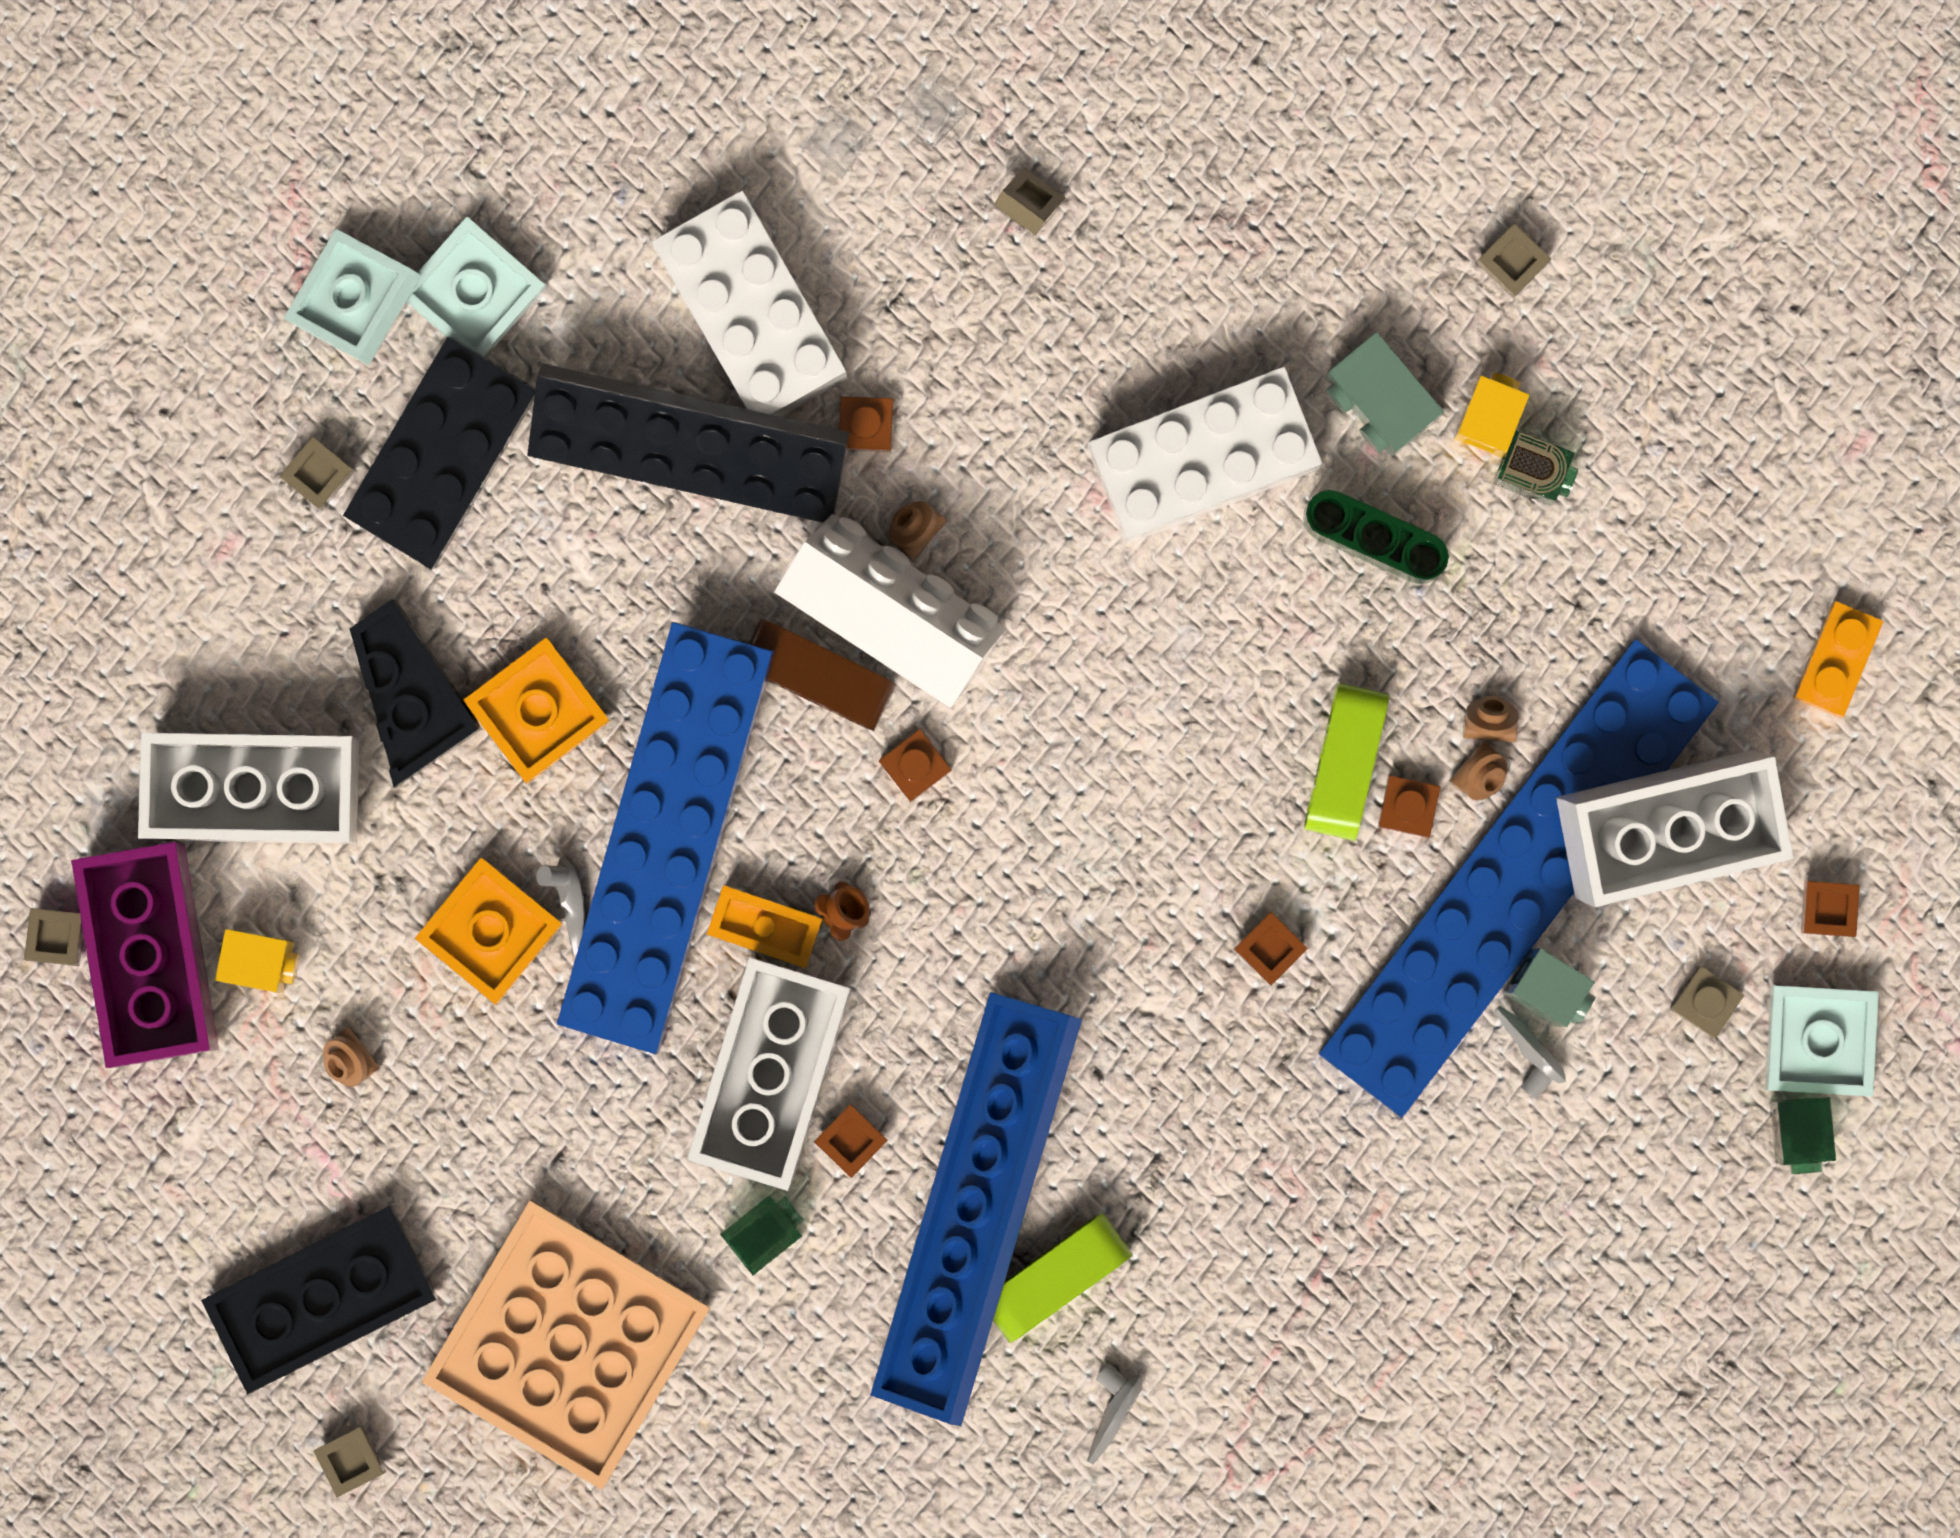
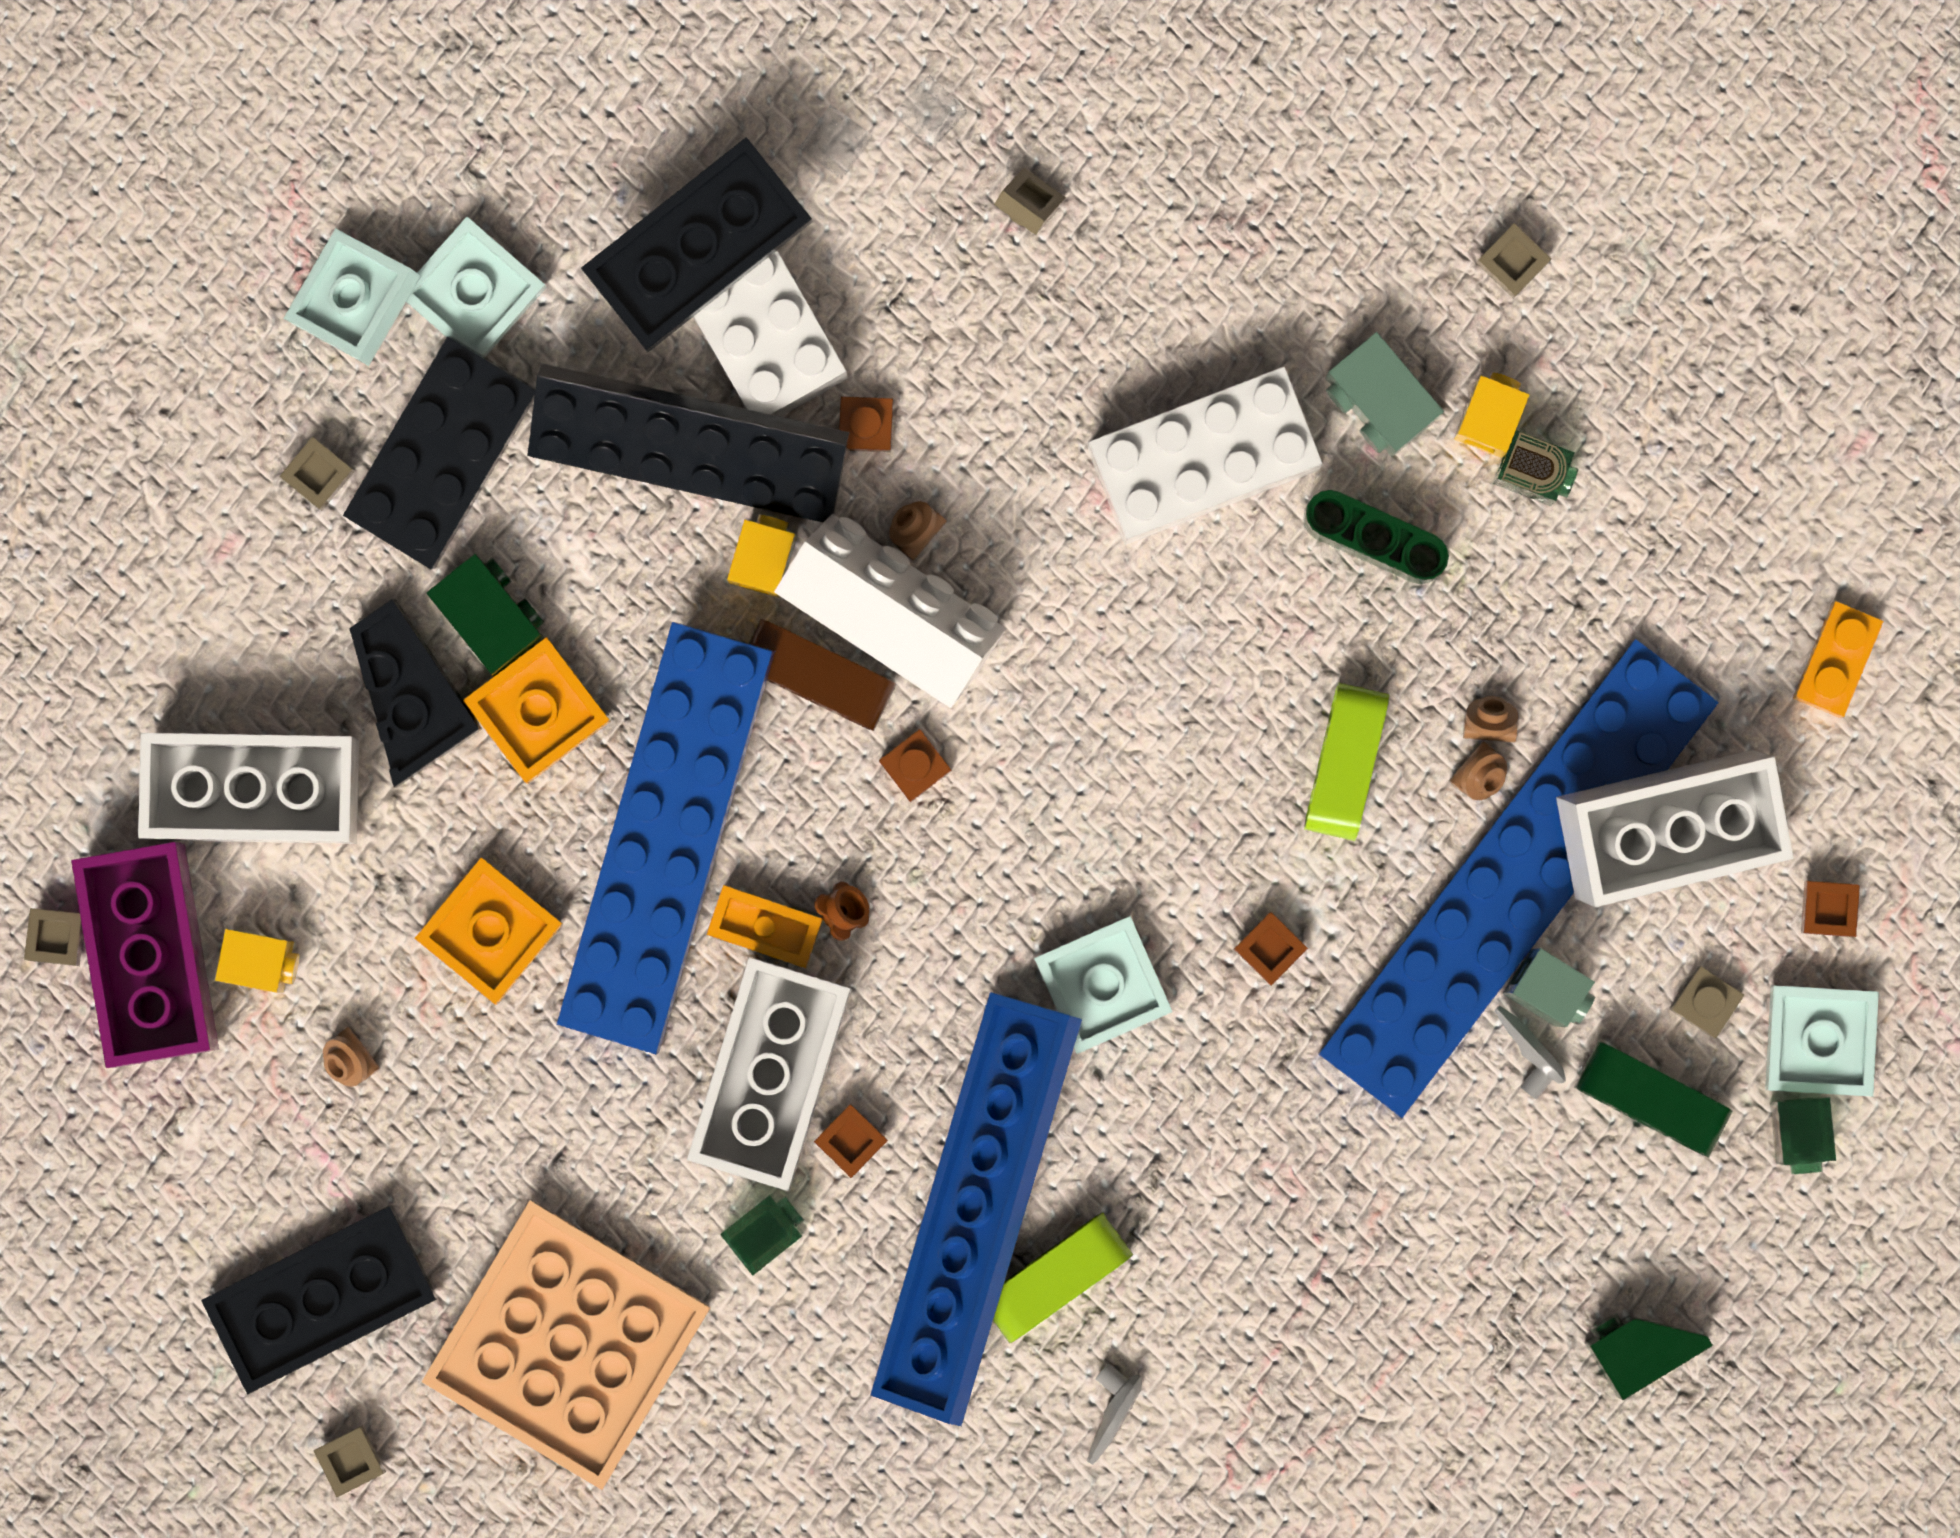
(486, 614): none -> dark green brick
(571, 897): light grey bar -> none
(697, 244): none -> black plate
(762, 555): none -> yellow brick
(1104, 983): none -> light aqua plate
(1408, 806): dark orange plate -> none
(1640, 1351): none -> dark green slope
(1653, 1099): none -> dark green beam

